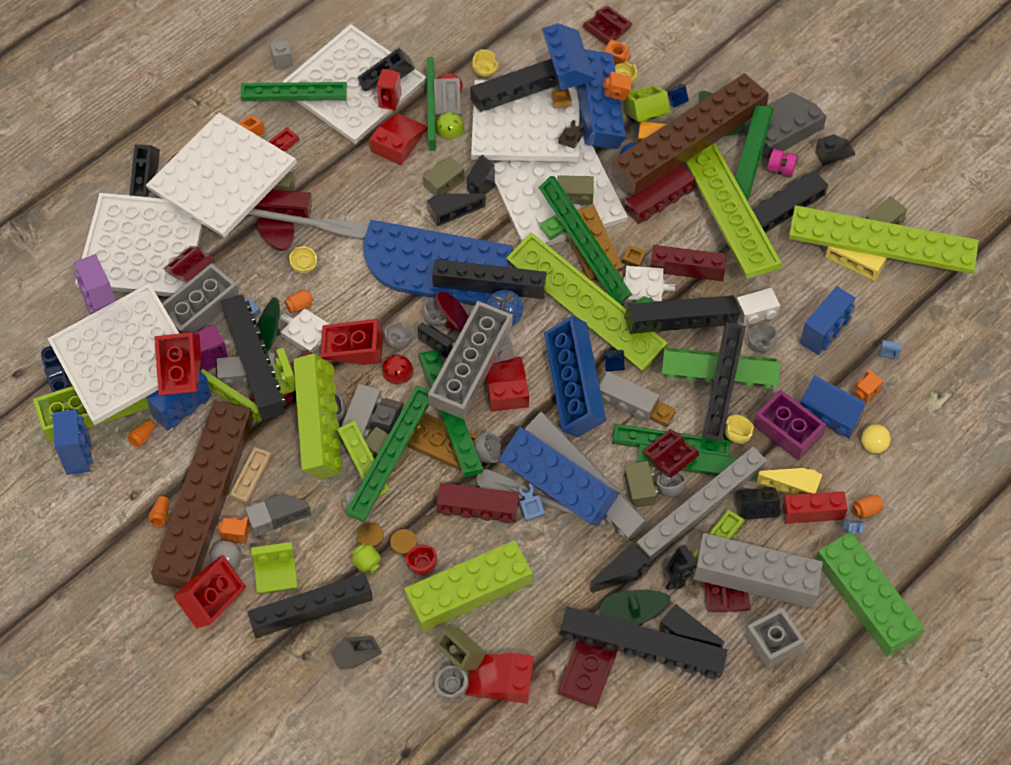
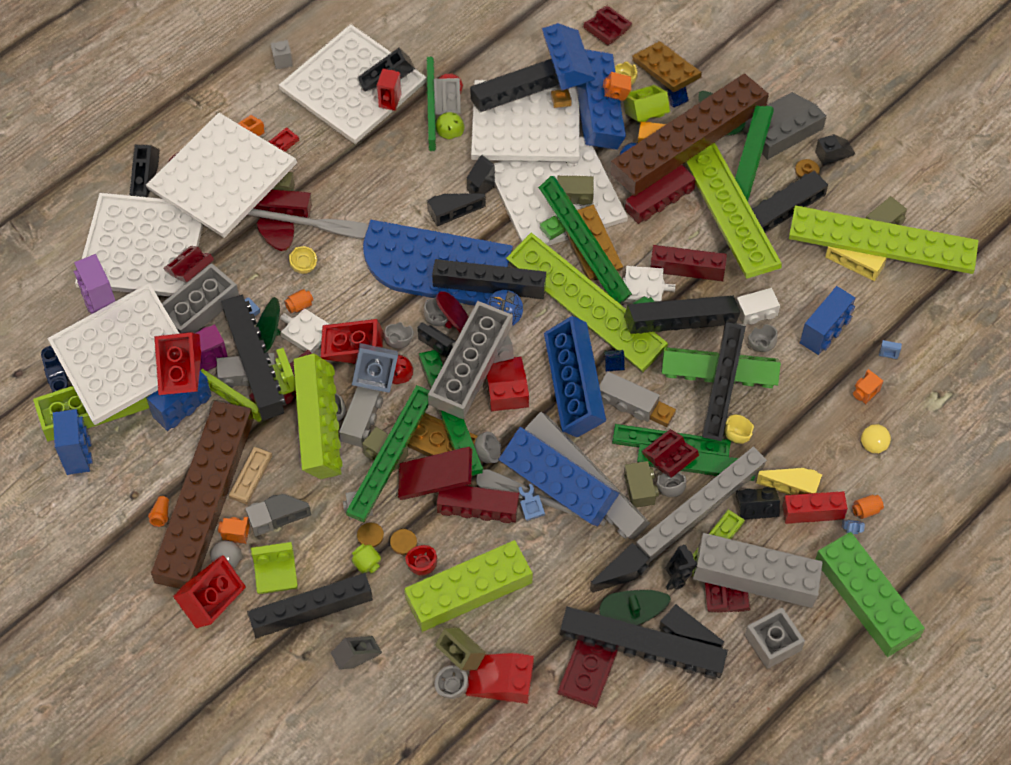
(139, 435): orange cone -> none
(293, 91): green plate -> none
(358, 450): lime tile -> none
(374, 368): none -> sand blue brick
(386, 414): dark grey slope -> none
(397, 138): red slope -> none
(435, 473): none -> dark red tile
(443, 177): olive brick -> none
(484, 63): light yellow hair -> none
(571, 136): dark brown plate -> none
(619, 51): orange brick -> none
(634, 256): pearl gold plate -> none
(667, 66): none -> pearl gold plate
(776, 160): dark pink wheel -> none
(789, 424): magenta brick -> none
(805, 167): none -> pearl gold piece
(833, 406): blue slope -> none

